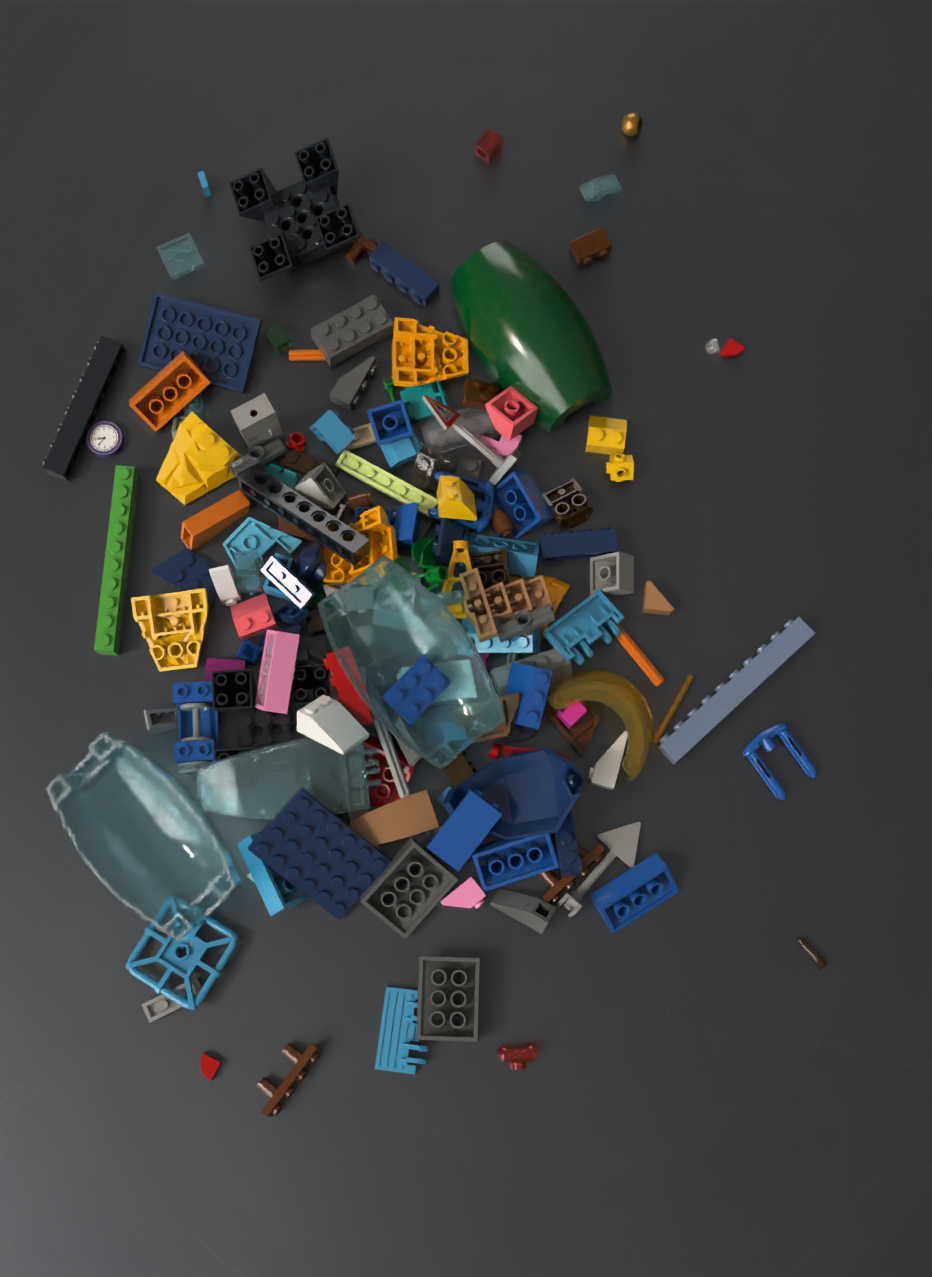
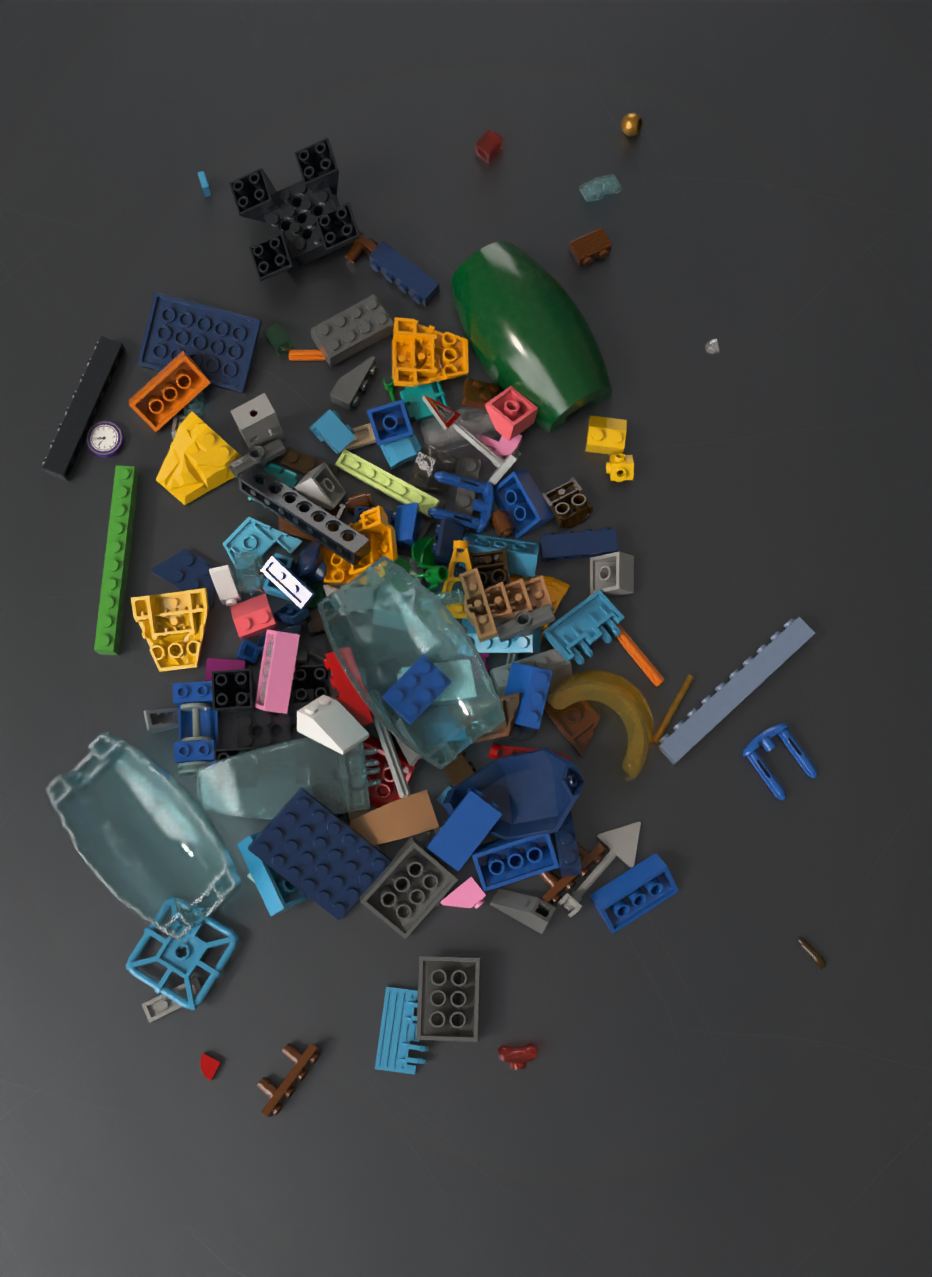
(180, 256): clear light blue plate -> none
(214, 519): orange slope -> none
(296, 437): red plate -> none
(455, 499): yellow slope -> none
(572, 713): dark pink brick -> none
(606, 769): white slope -> none
(654, 601): medium nougat slope -> none
(731, 348): red tile -> none

